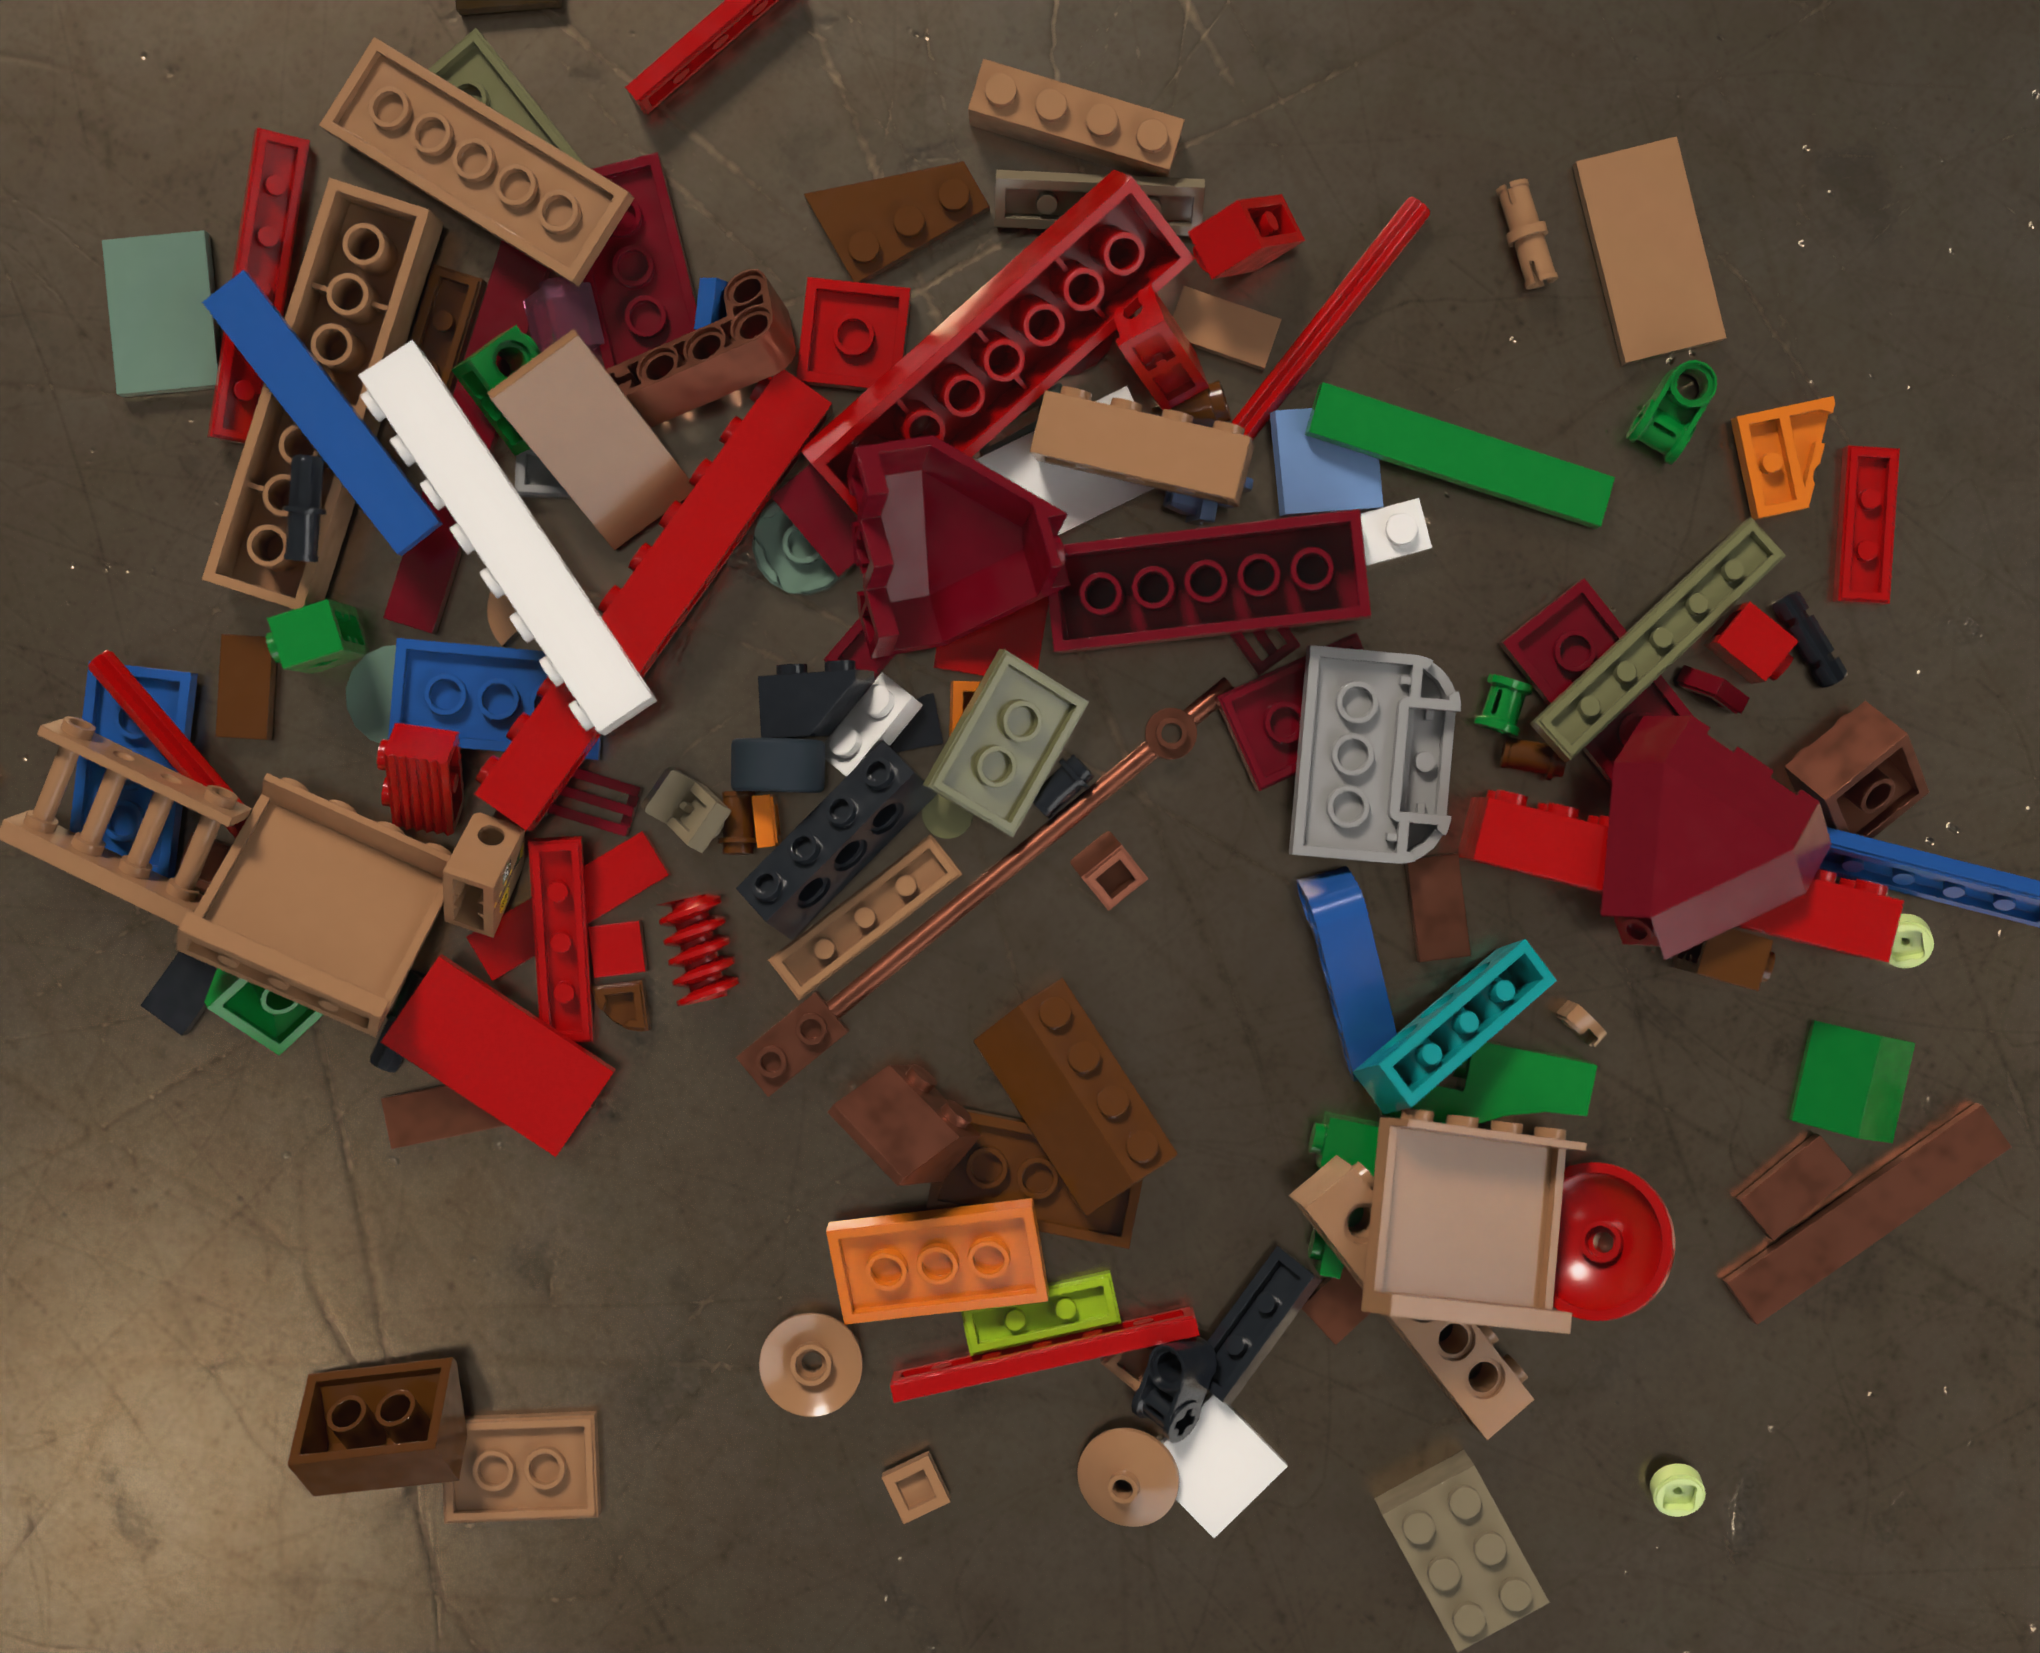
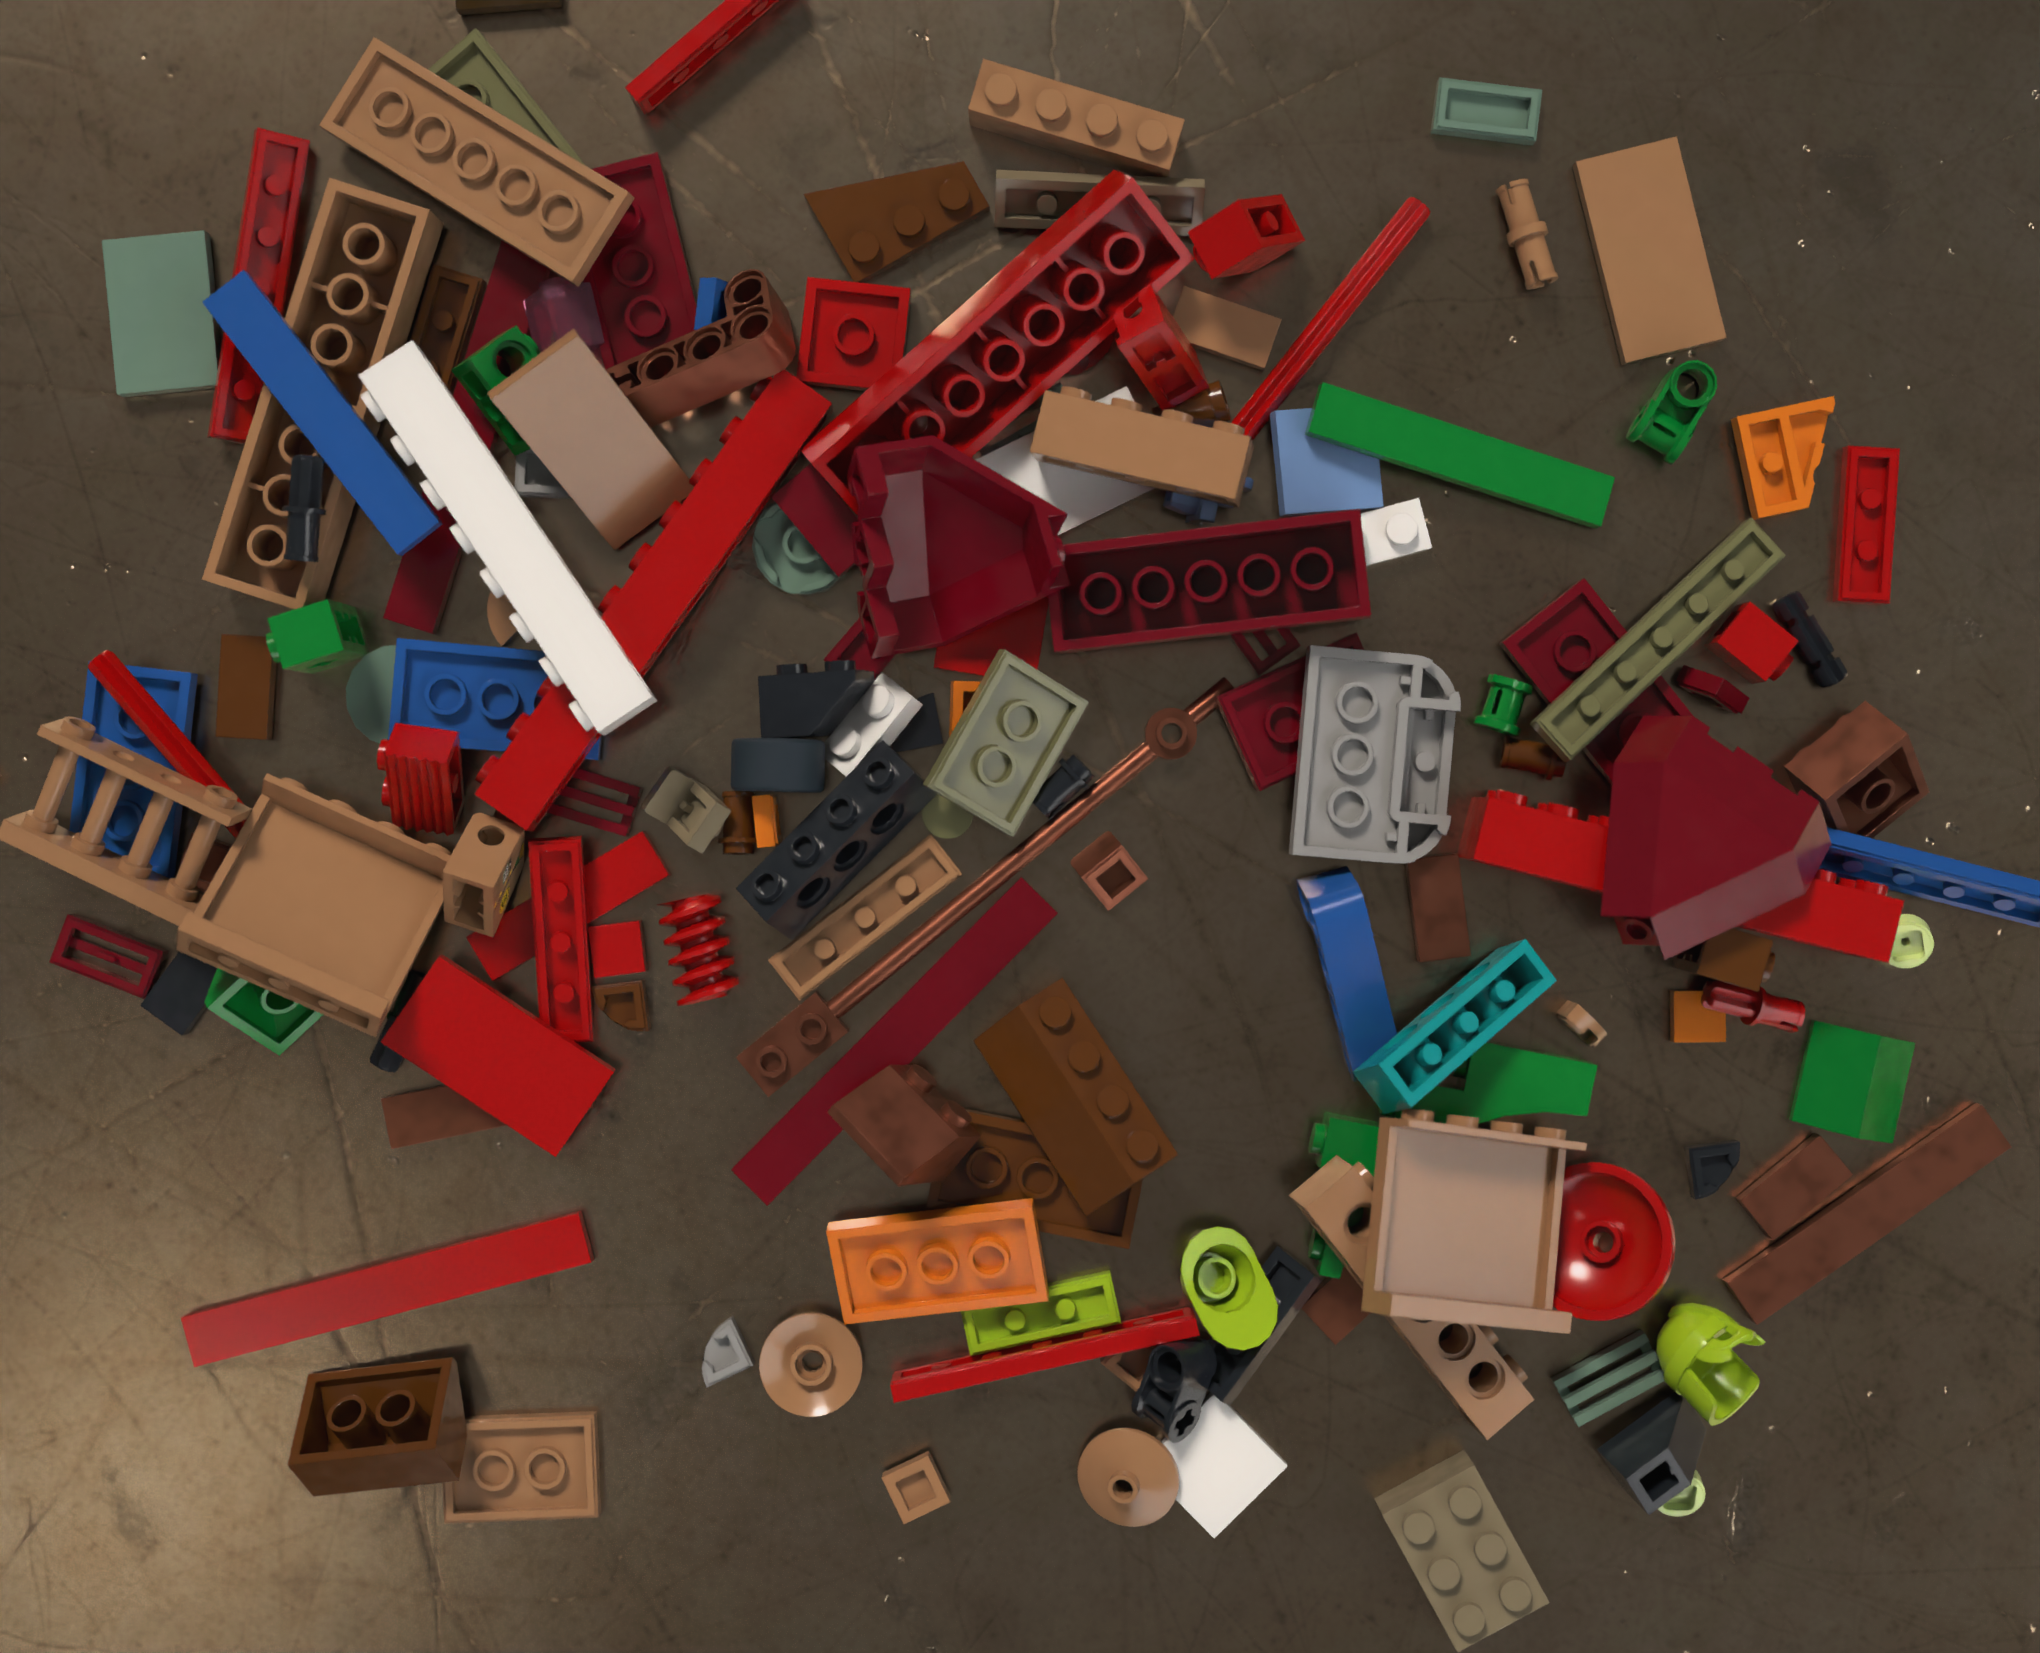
(148, 971): none -> dark red tile
(387, 1288): none -> red tile
(725, 1353): none -> light grey tile
(896, 1036): none -> dark red tile
(1228, 1288): none -> lime piece
(1486, 111): none -> sand green tile
(1617, 1396): none -> sand green tile
(1657, 1452): none -> black slope
(1692, 1021): none -> orange tile
(1700, 1360): none -> lime helmet
(1710, 1166): none -> black tile
(1754, 1006): none -> red axle

